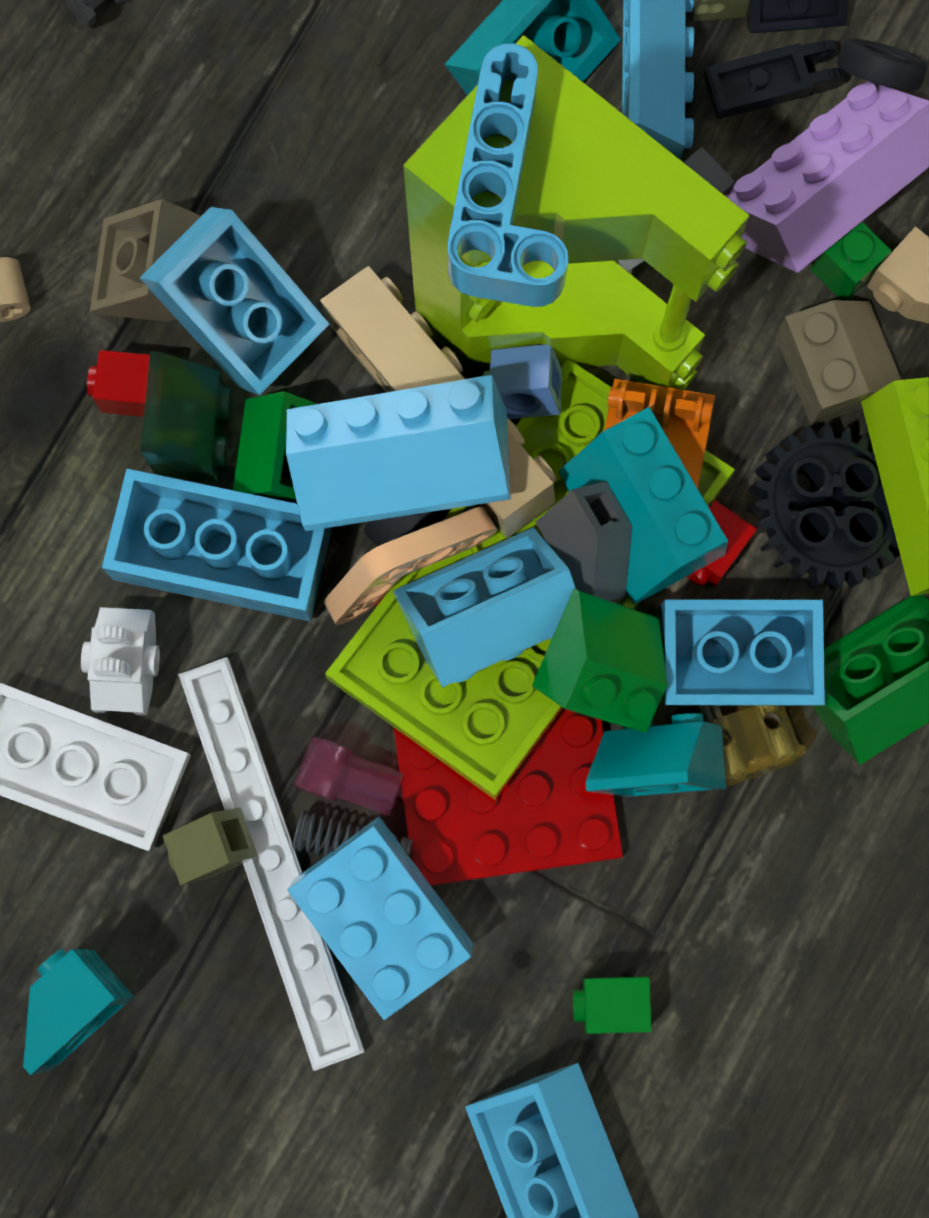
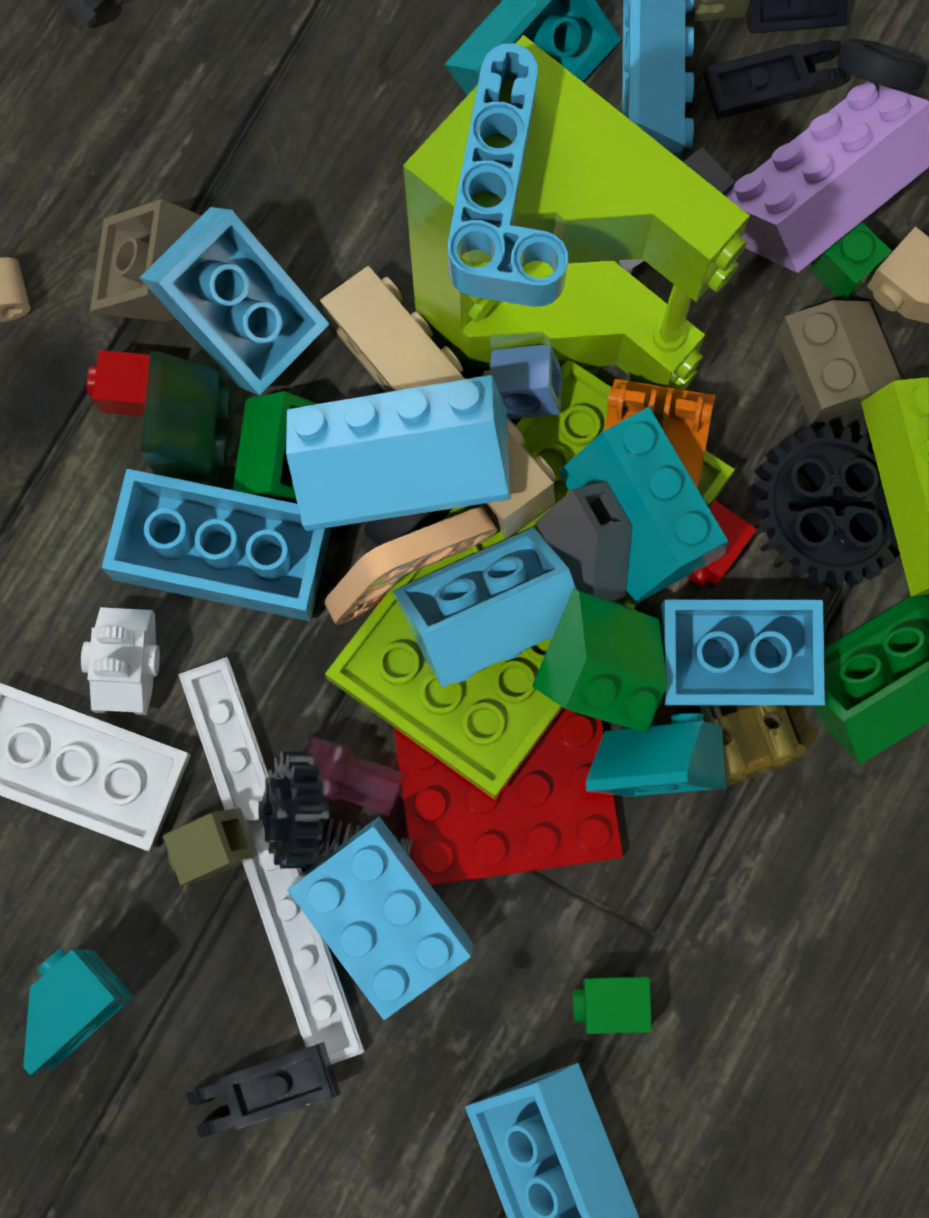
(269, 1089): none -> black hinge
(293, 810): none -> black gear

